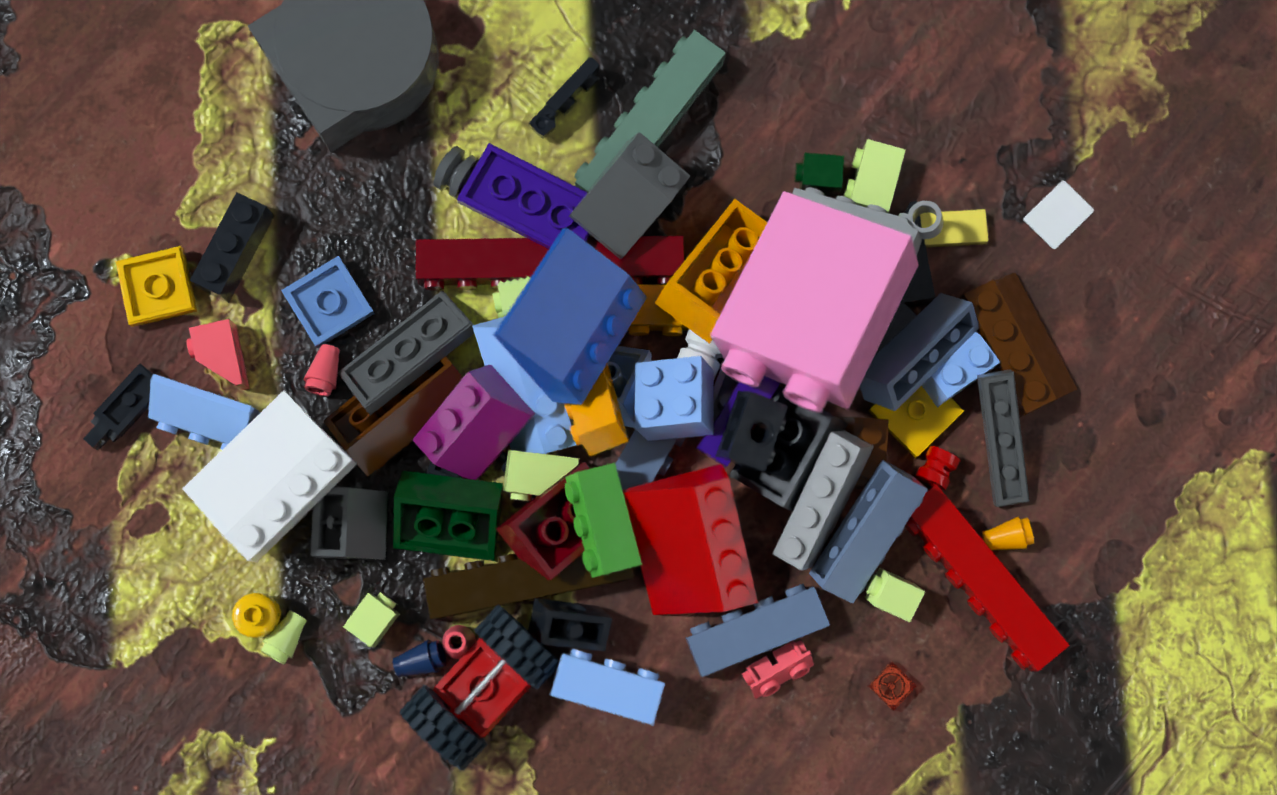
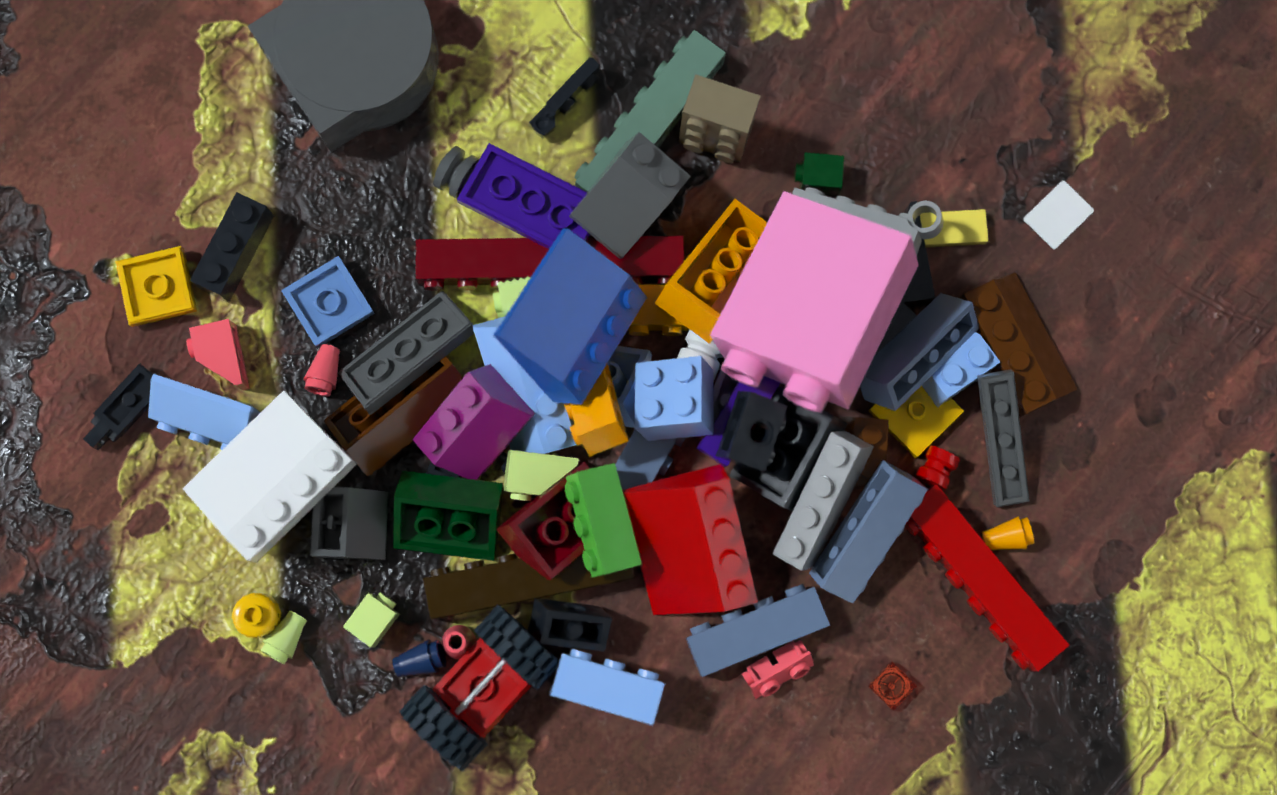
(717, 119): none -> dark tan brick
(876, 174): yellowish green brick -> none
(894, 594): yellowish green brick -> none

